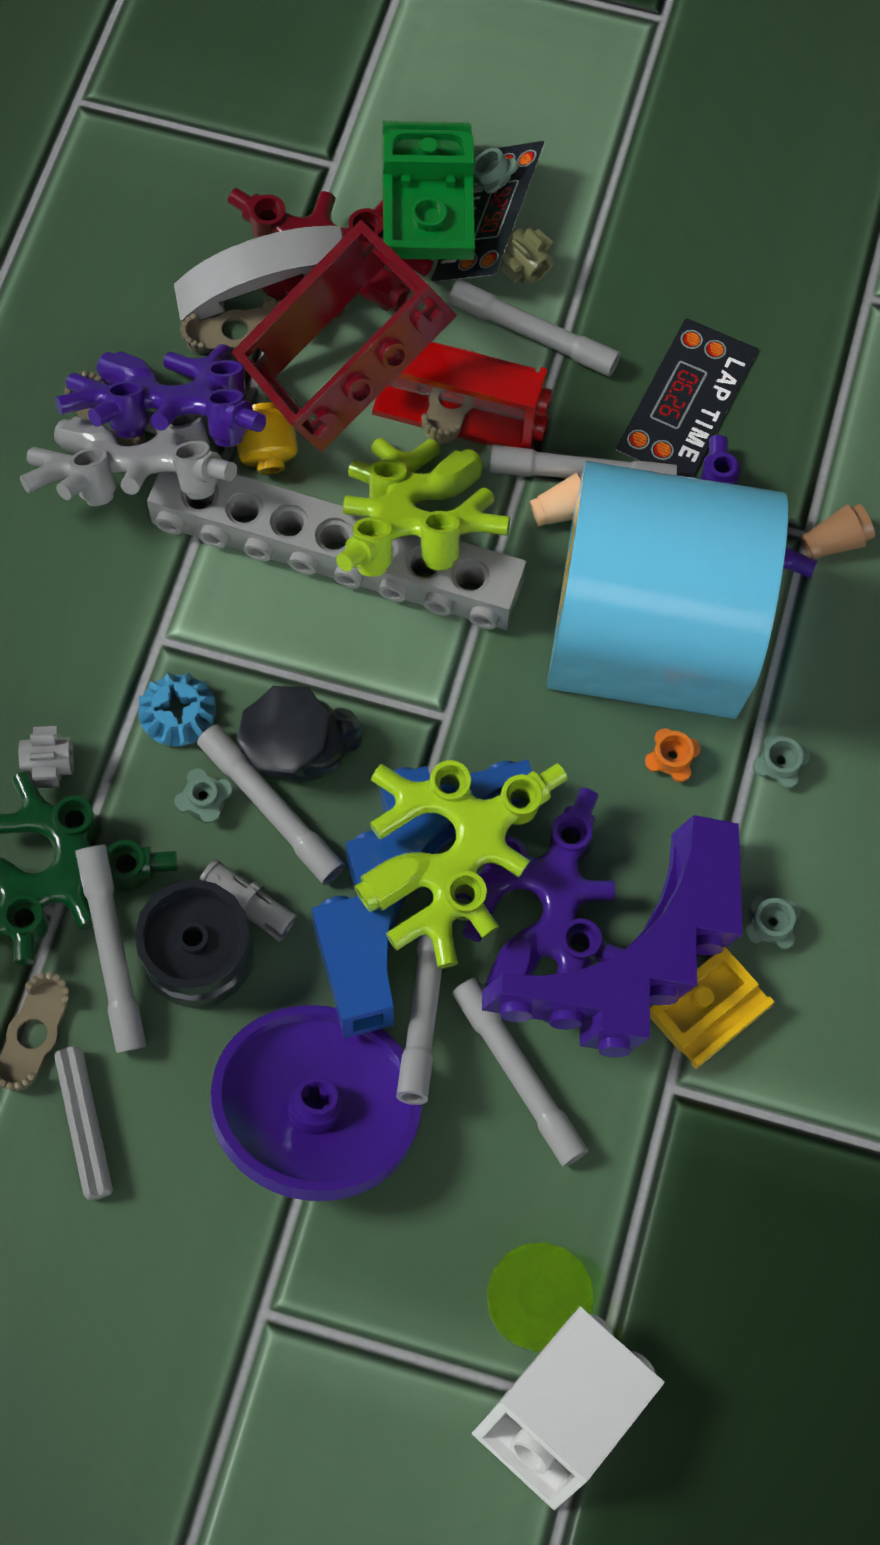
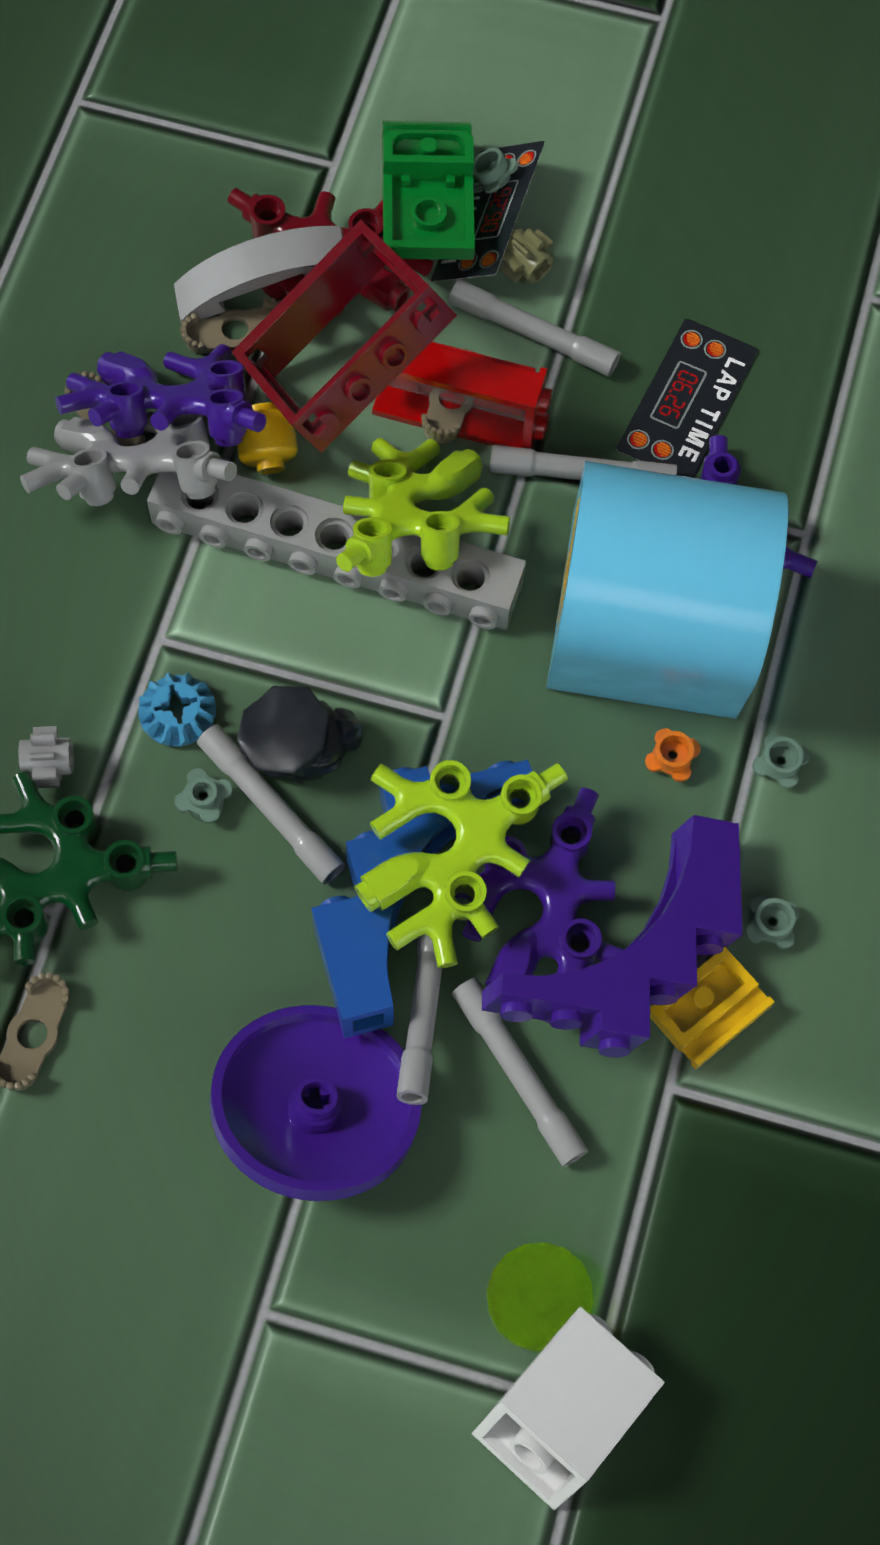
(83, 1123): light grey axle -> none
(122, 1005): light grey piece -> none
(189, 914): black wheel -> none
(258, 906): light grey pin -> none
(556, 503): light nougat cone -> none
(840, 532): medium nougat cone -> none

